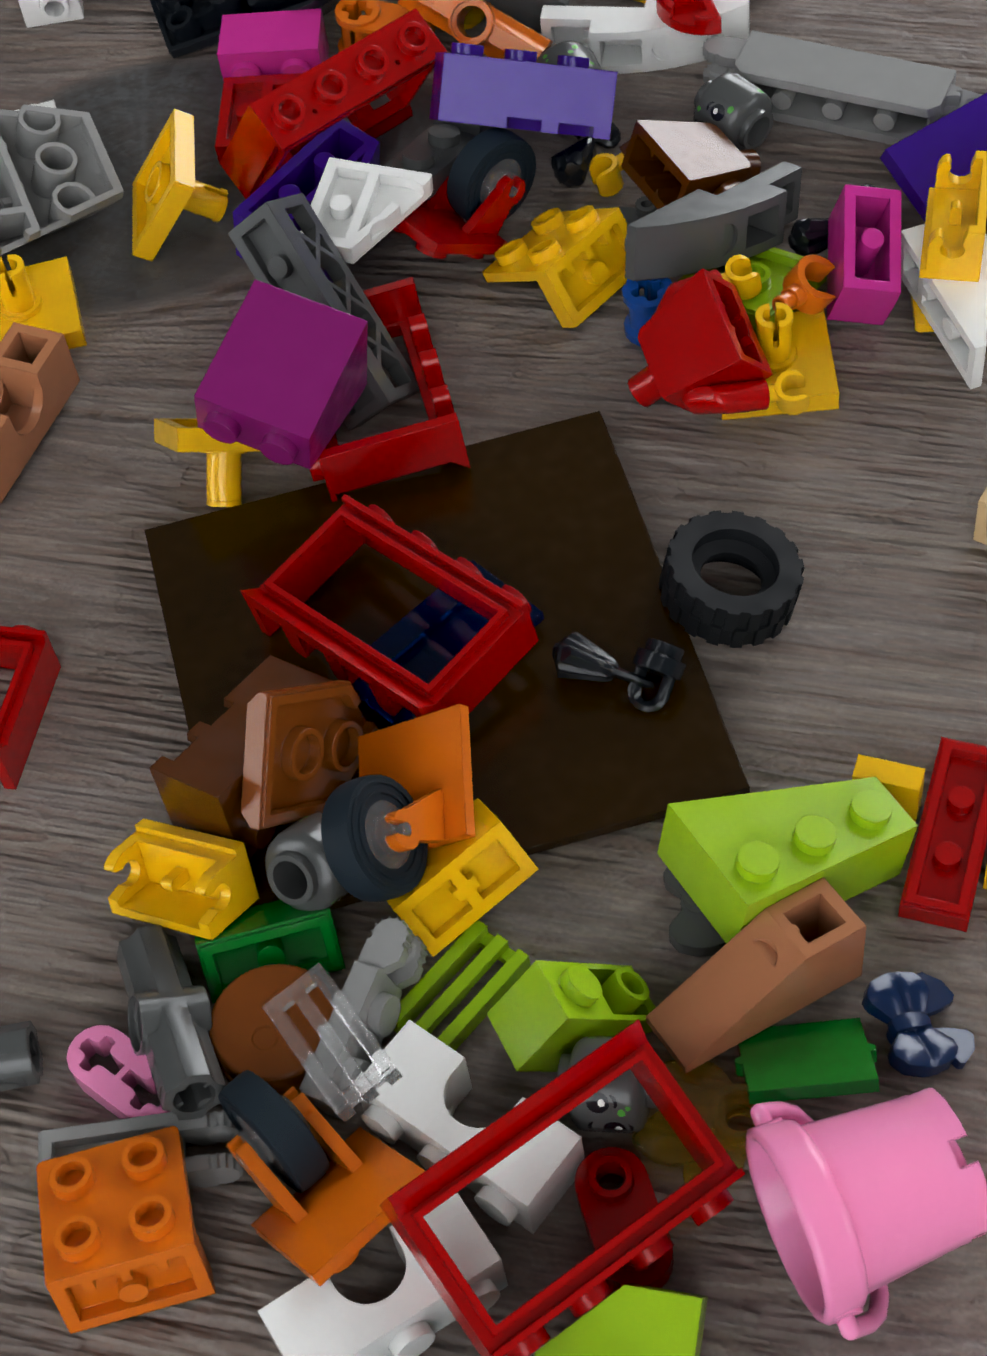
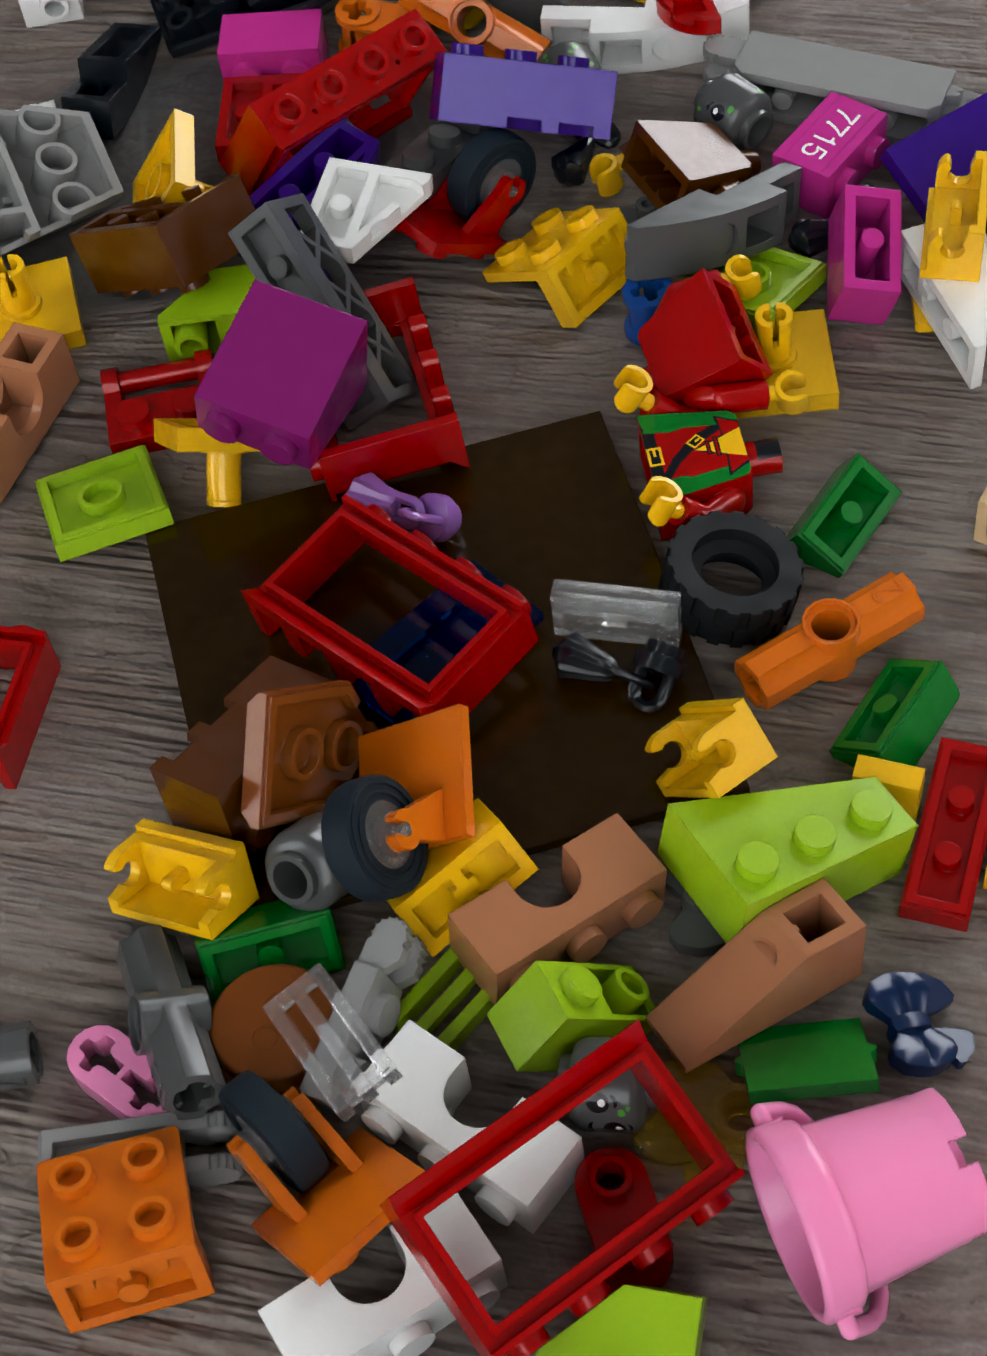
(103, 503): none -> lime tile
(114, 76): none -> black slope
(132, 419): none -> red plate
(163, 244): none -> reddish brown wedge
(204, 315): none -> lime slope
(431, 514): none -> medium lavender piece
(612, 885): none -> nougat arch
(616, 612): none -> clear tile
(691, 455): none -> torso
(717, 745): none -> yellow hinge
(799, 293): orange piece -> none
(829, 640): none -> orange piece
(834, 148): none -> dark pink brick
(843, 516): none -> green slope
(899, 713): none -> green slope

